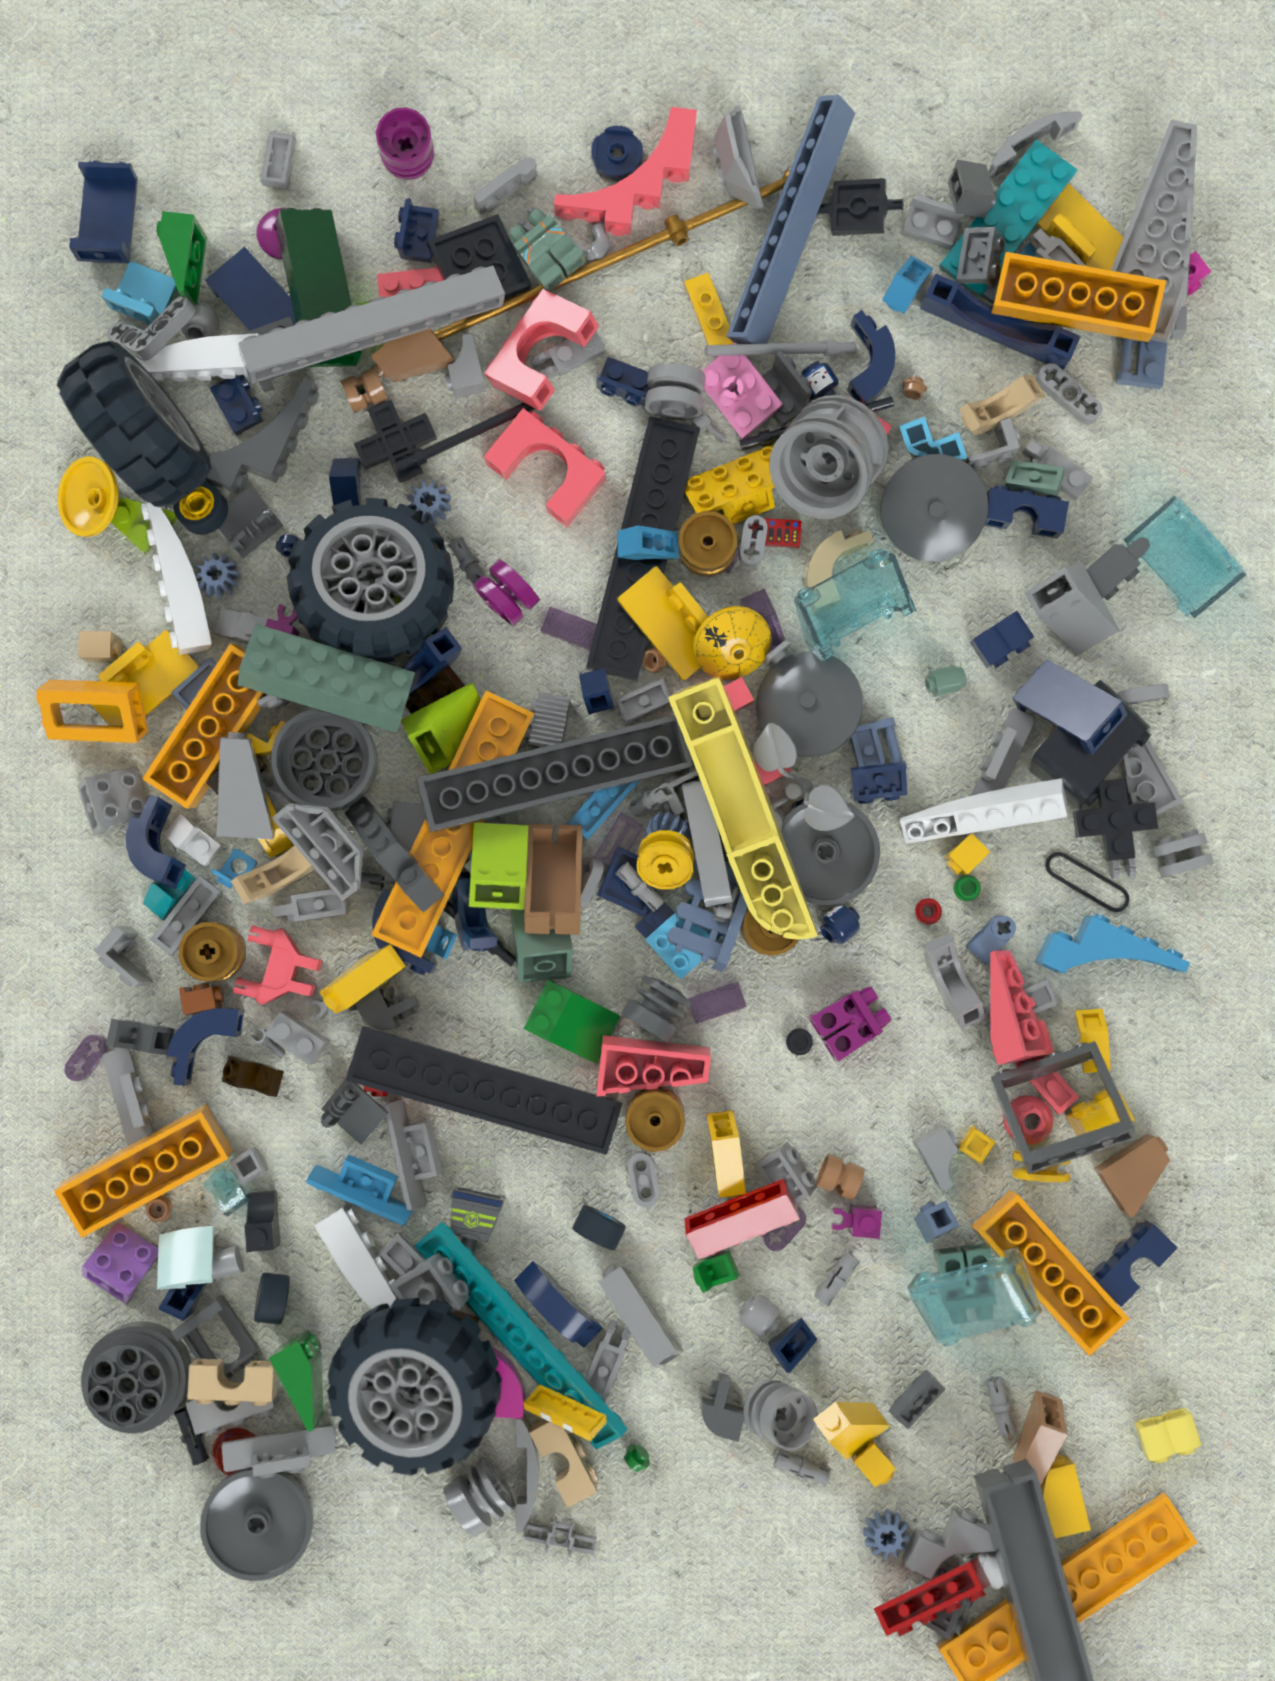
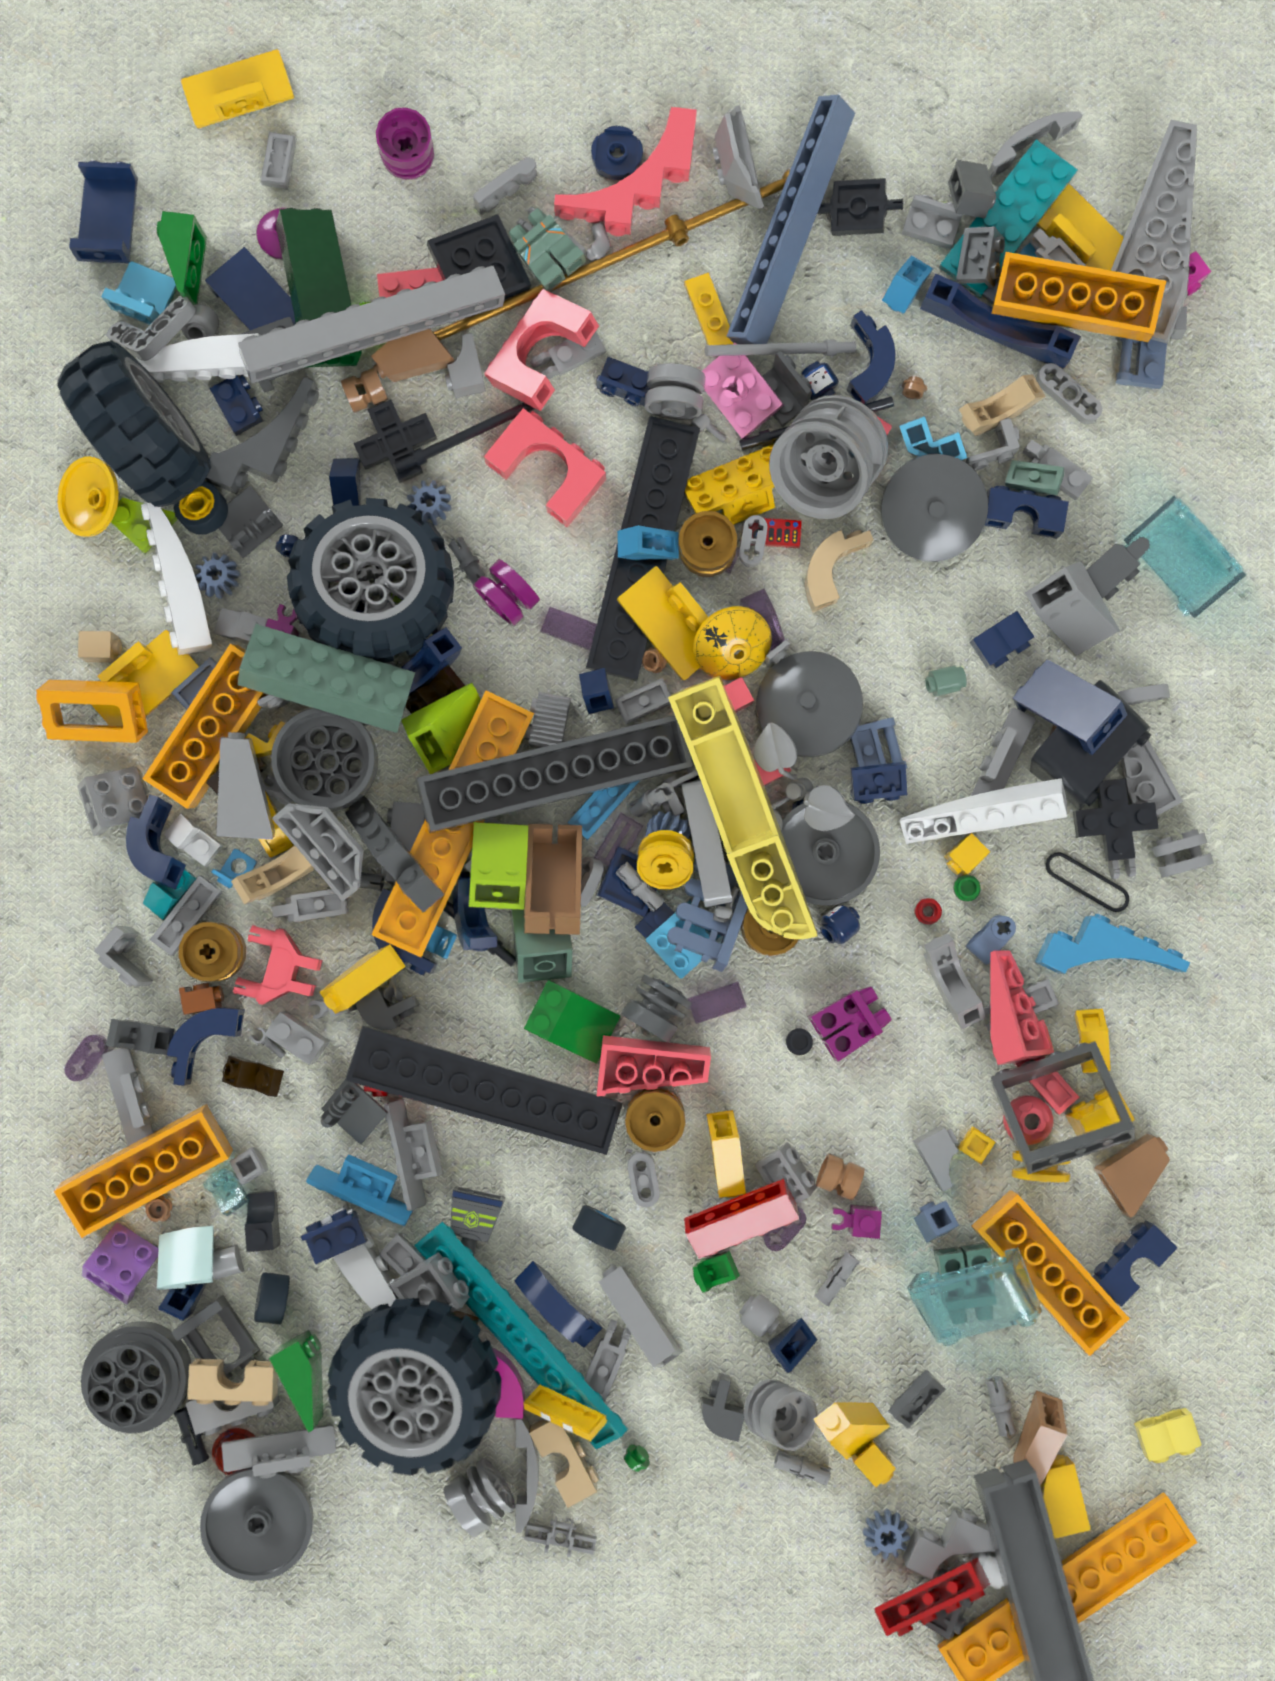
(237, 88): none -> yellow bracket
(334, 1236): none -> dark blue bracket
(417, 227): dark blue bracket -> none
(852, 601): clear light blue windscreen -> none

